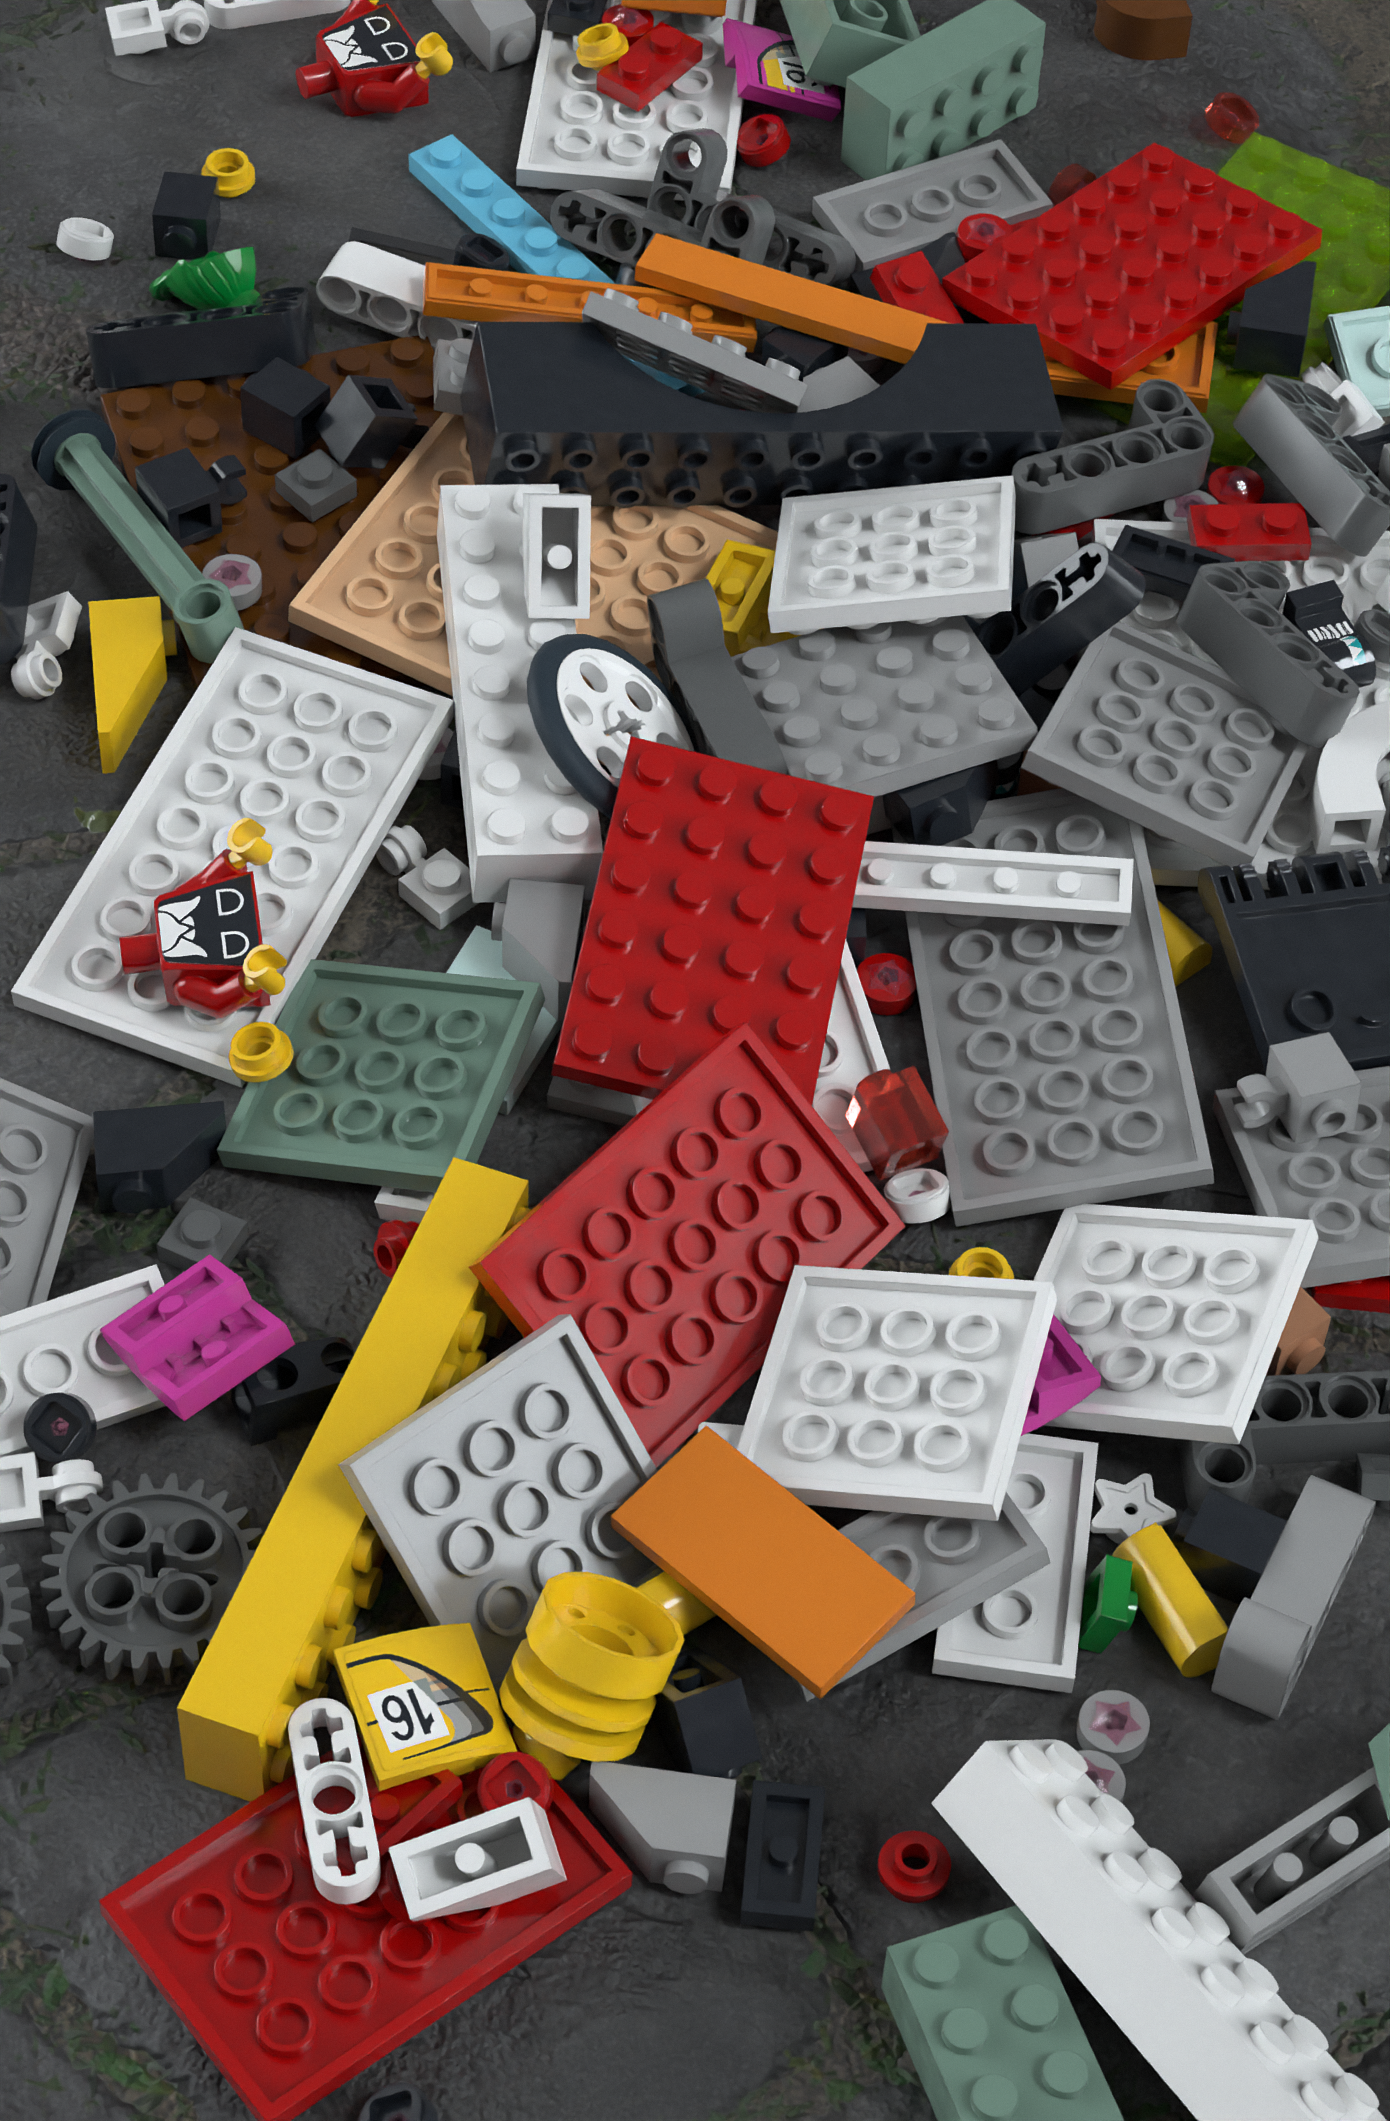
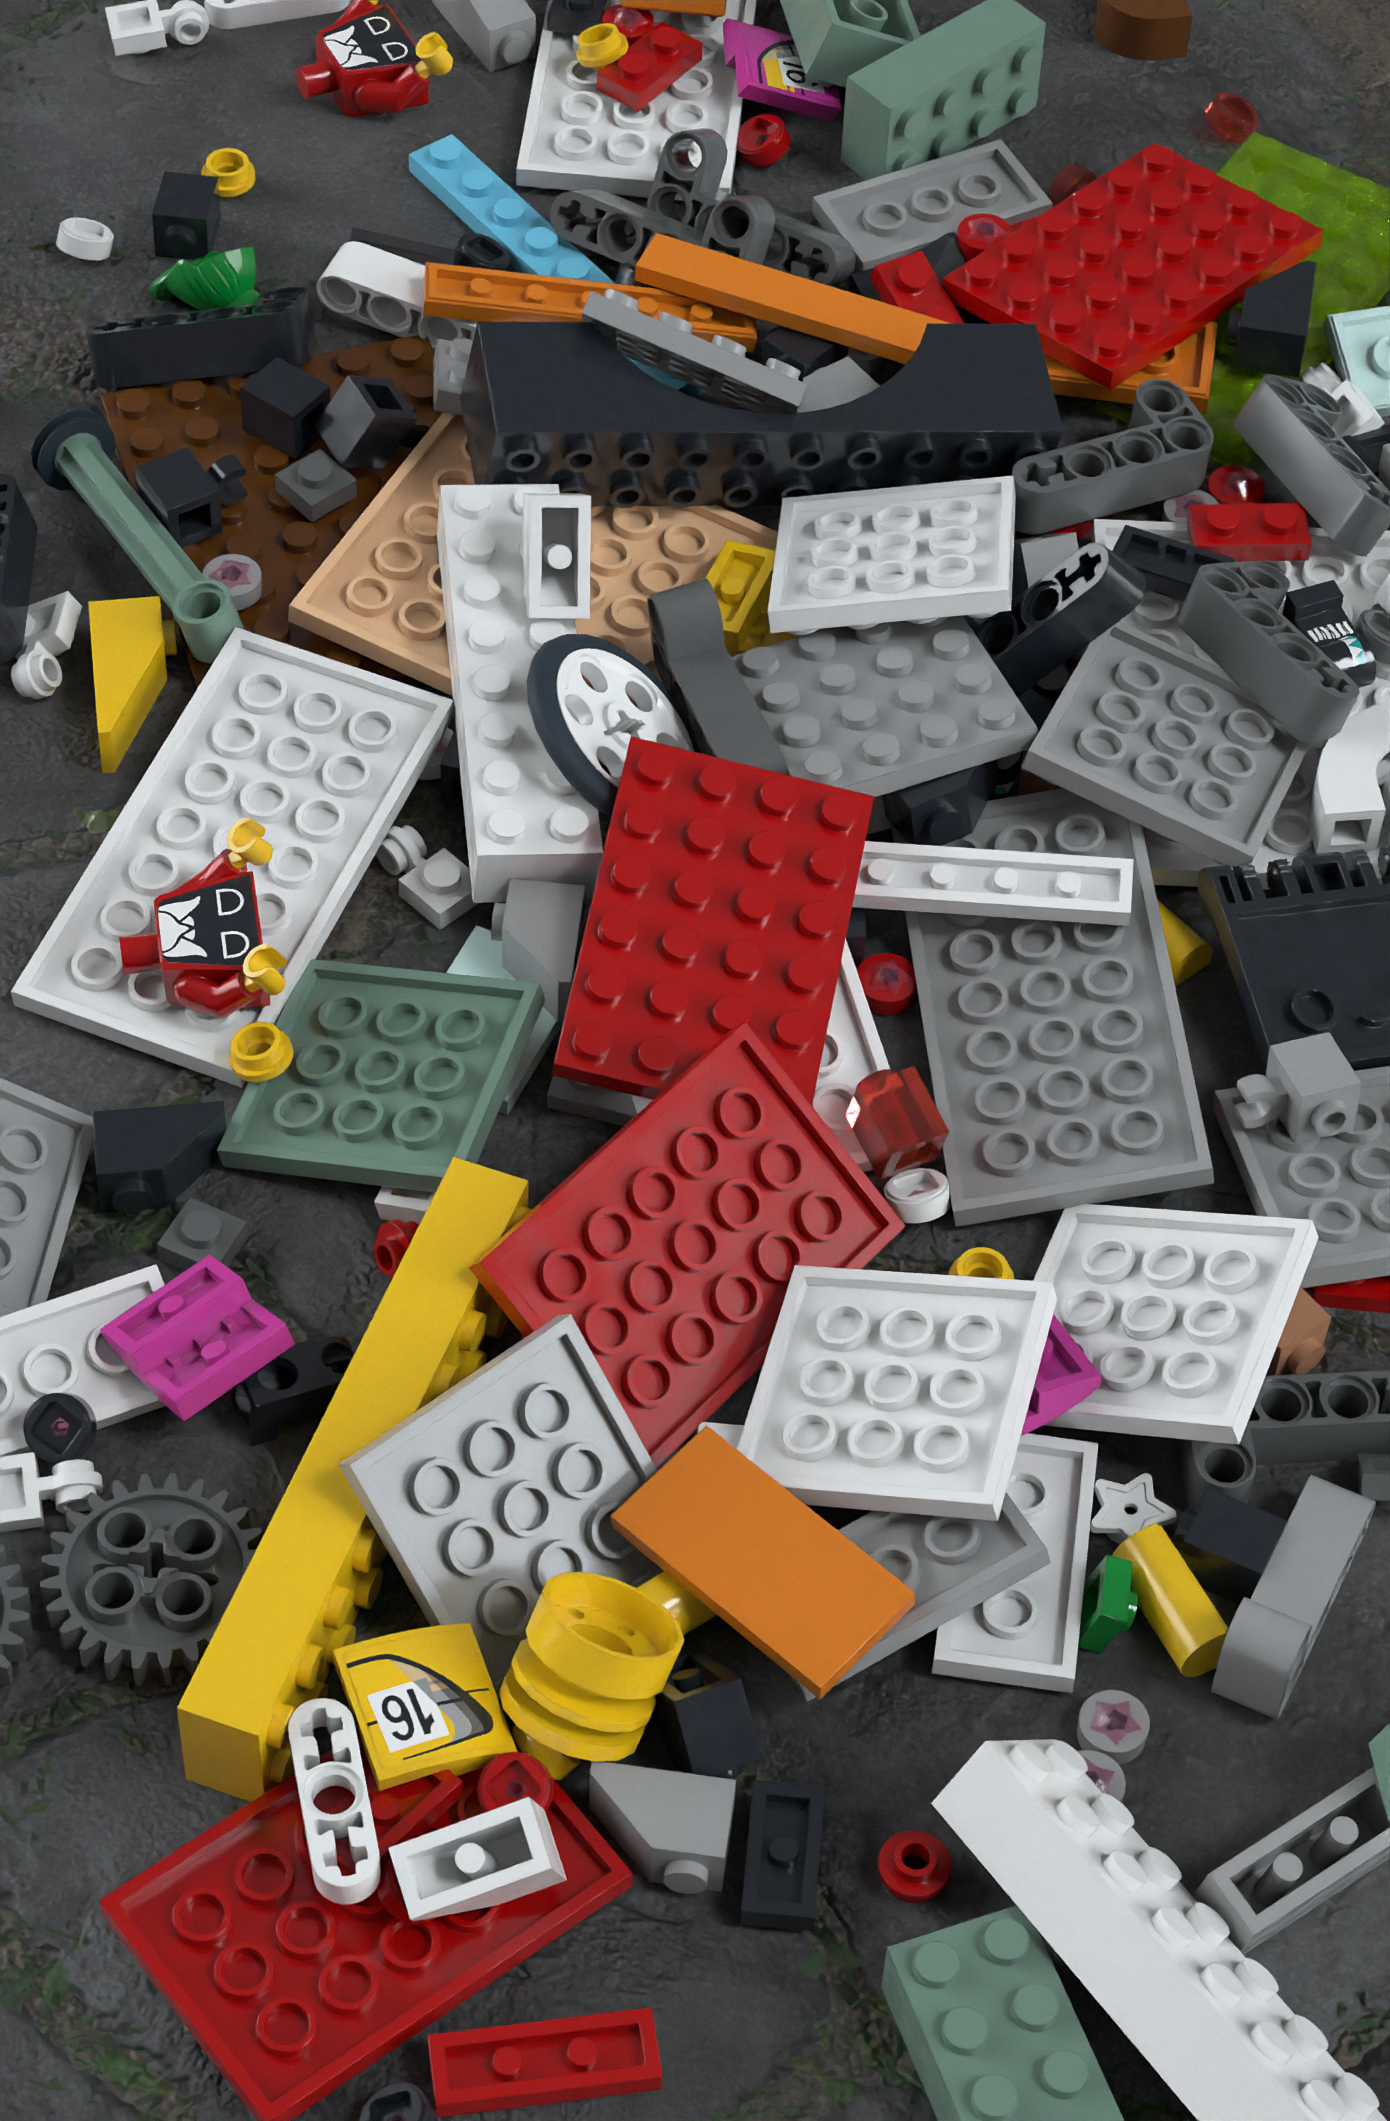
(544, 2062): none -> red plate

